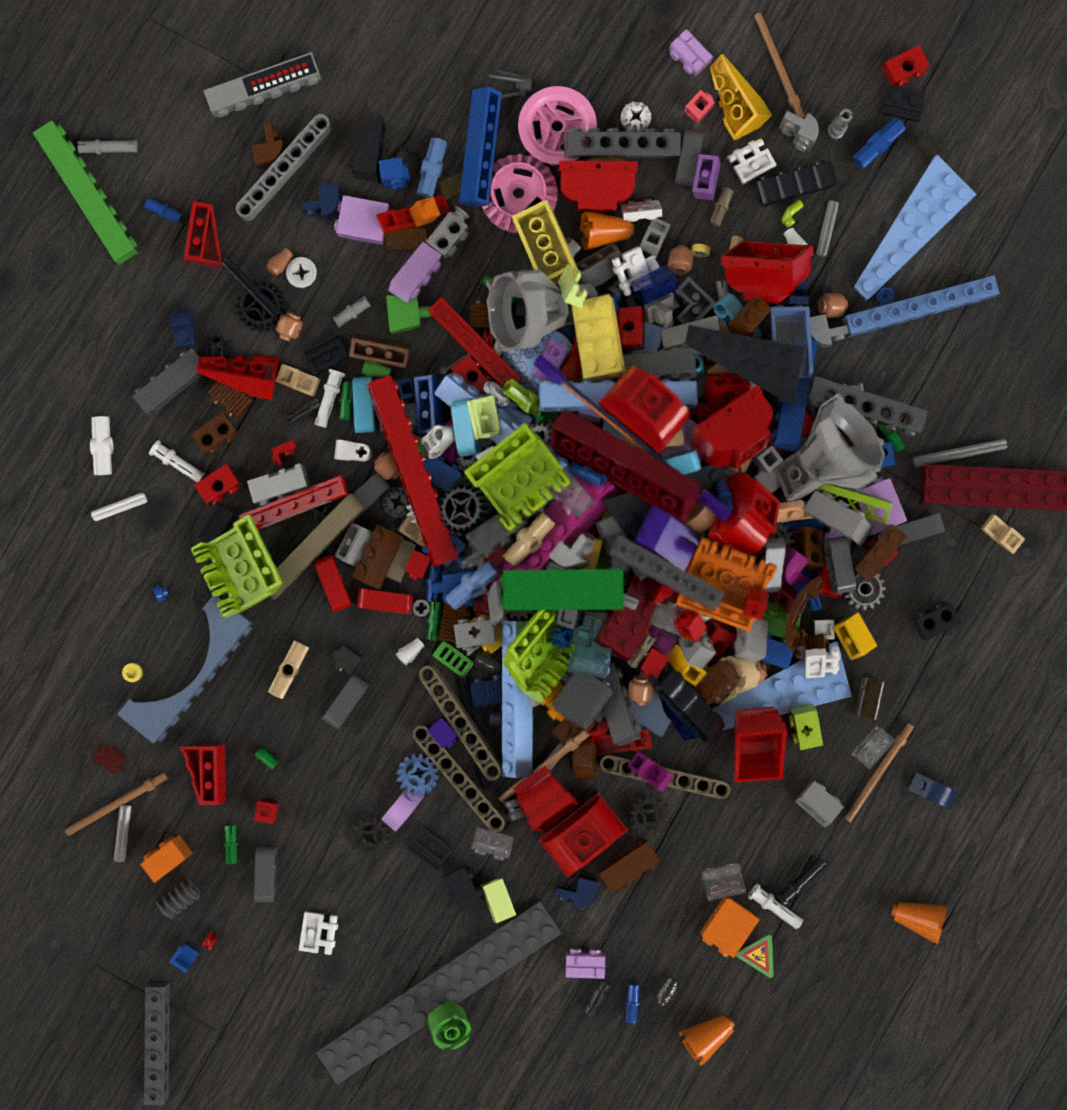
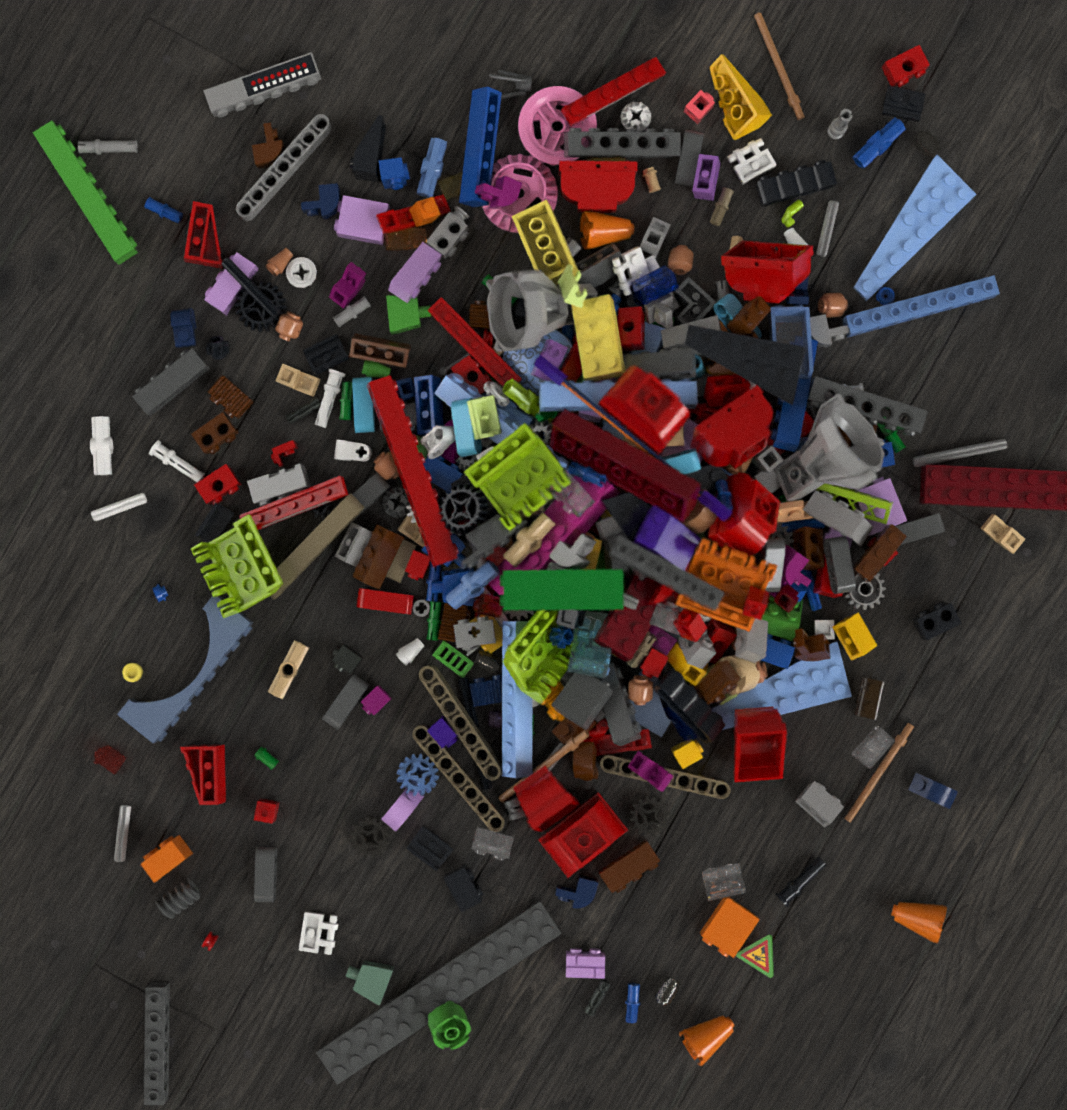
(148, 785): medium nougat bar -> none
(184, 956): blue panel -> none
(226, 289): none -> lavender brick
(230, 844): green axle -> none
(249, 375): red wedge -> none
(333, 583): red beam -> none
(348, 286): none -> magenta brick
(371, 980): none -> sand green torso
(375, 700): none -> magenta brick
(494, 605): light grey piece -> none
(498, 900): yellowish green hinge -> none
(502, 195): none -> magenta brick
(613, 91): none -> red plate
(639, 210): white plate -> none
(651, 179): none -> tan pin
(687, 752): none -> yellow brick
(690, 53): lavender brick -> none
(701, 250): light yellow tile -> none
(768, 902): white pin -> none
(804, 130): light grey brick -> none
(805, 716): lime brick -> none
(812, 591): reddish brown slope -> none
(819, 662): white plate -> none

